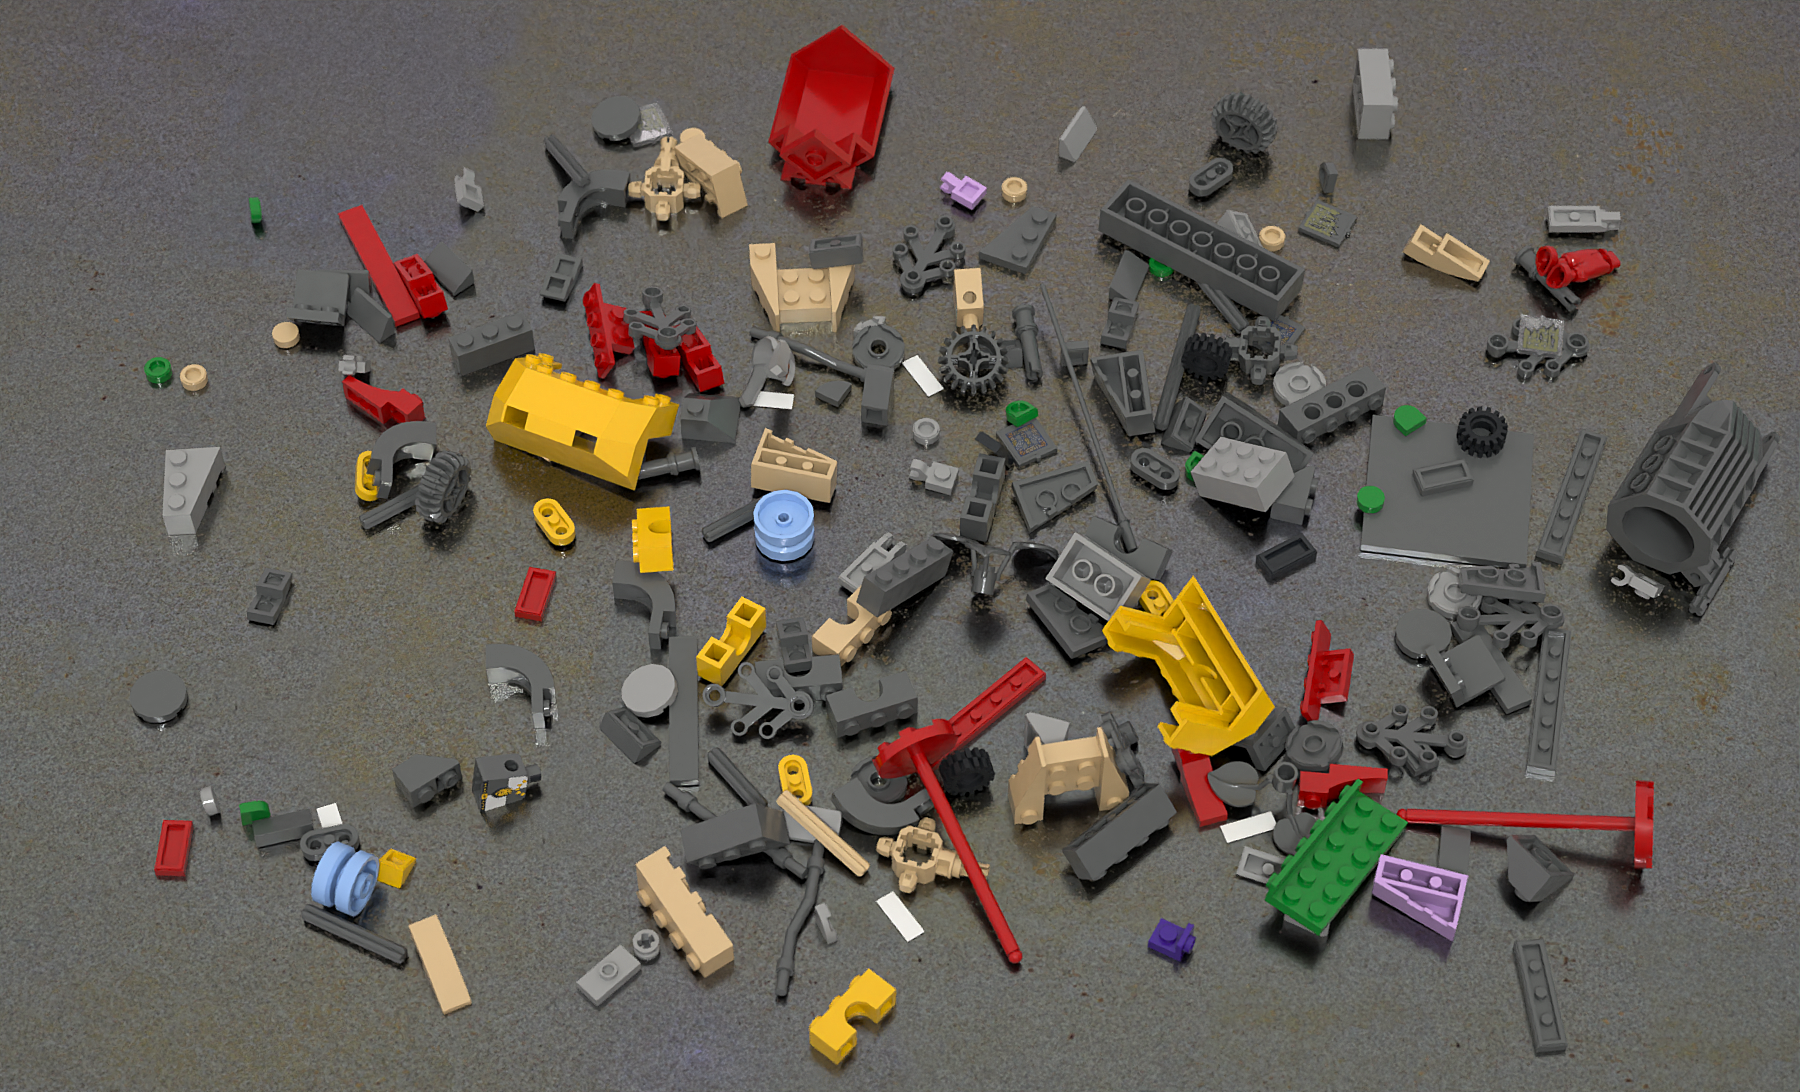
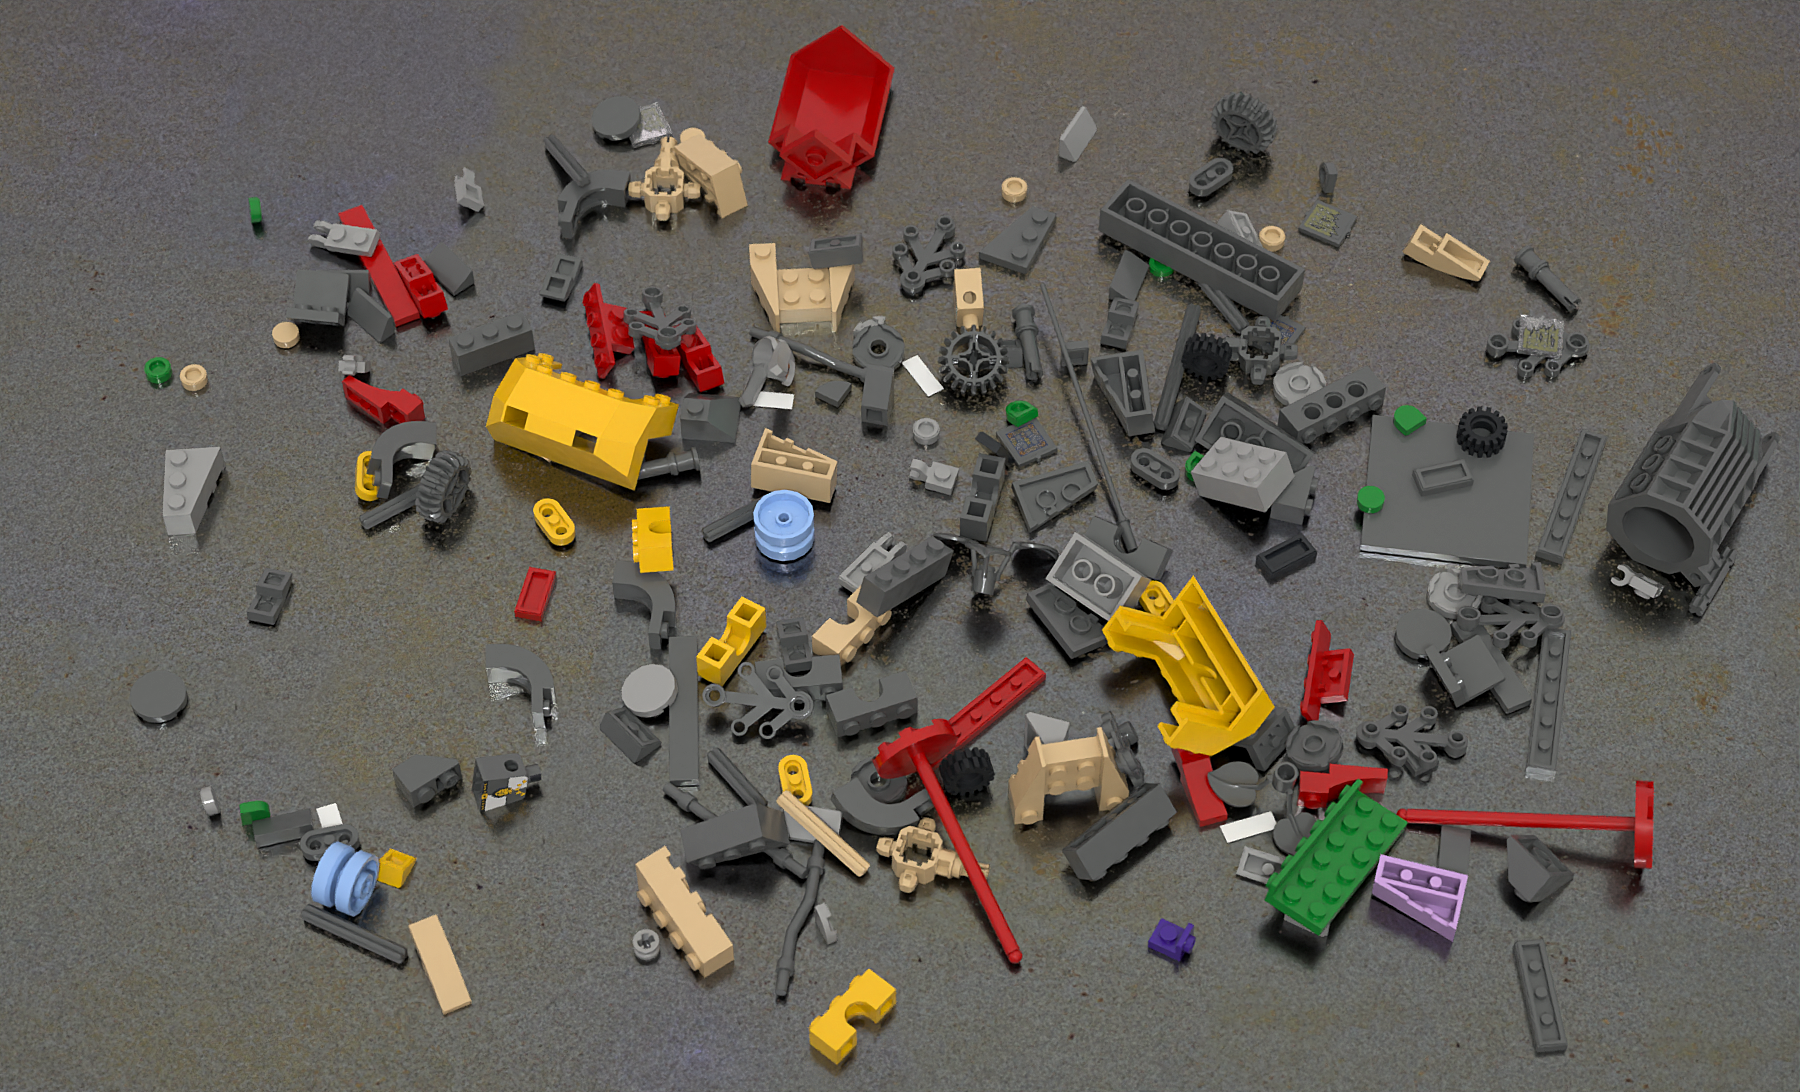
(173, 848): red tile -> none
(345, 238): none -> light grey hinge
(608, 975): light grey plate -> none
(900, 916): white sticker -> none
(963, 191): lavender plate -> none
(1374, 94): light grey brick -> none
(1574, 266): red piece -> none
(1581, 219): light grey hinge -> none

